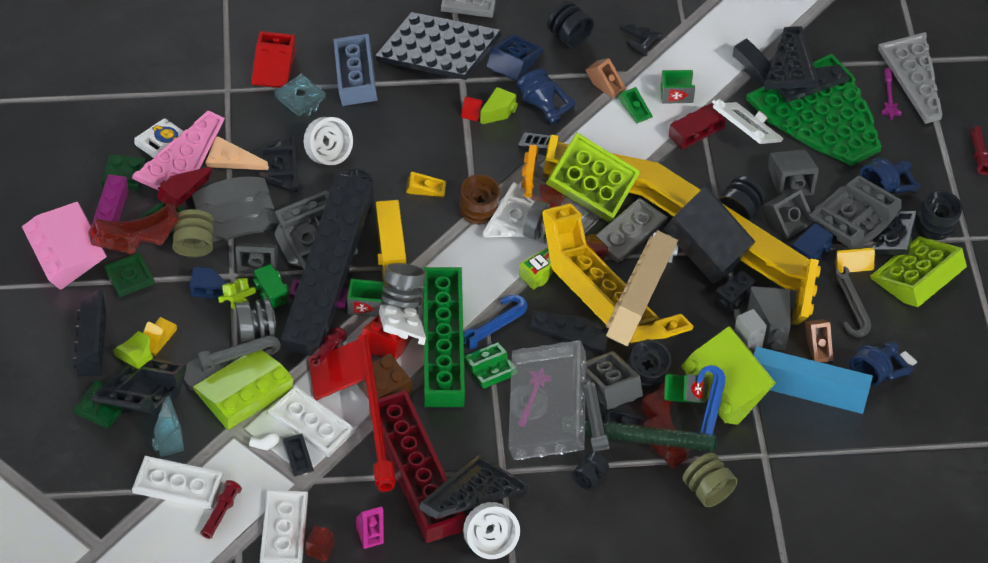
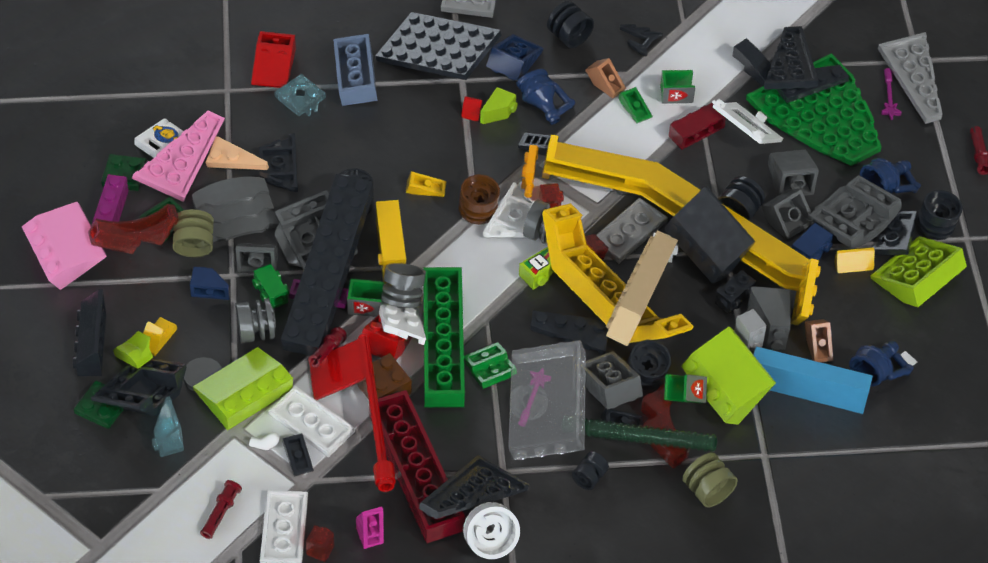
(129, 275): dark green plate -> none
(178, 482): white tile -> none
(182, 186): dark red slope -> none
(209, 360): dark grey piece -> none
(236, 292): lime hips -> none
(319, 139): white piece -> none
(475, 335): blue piece -> none
(593, 177): lime slope -> none
(599, 439): dark grey piece -> none
(714, 397): blue piece -> none
(855, 304): dark grey piece -> none

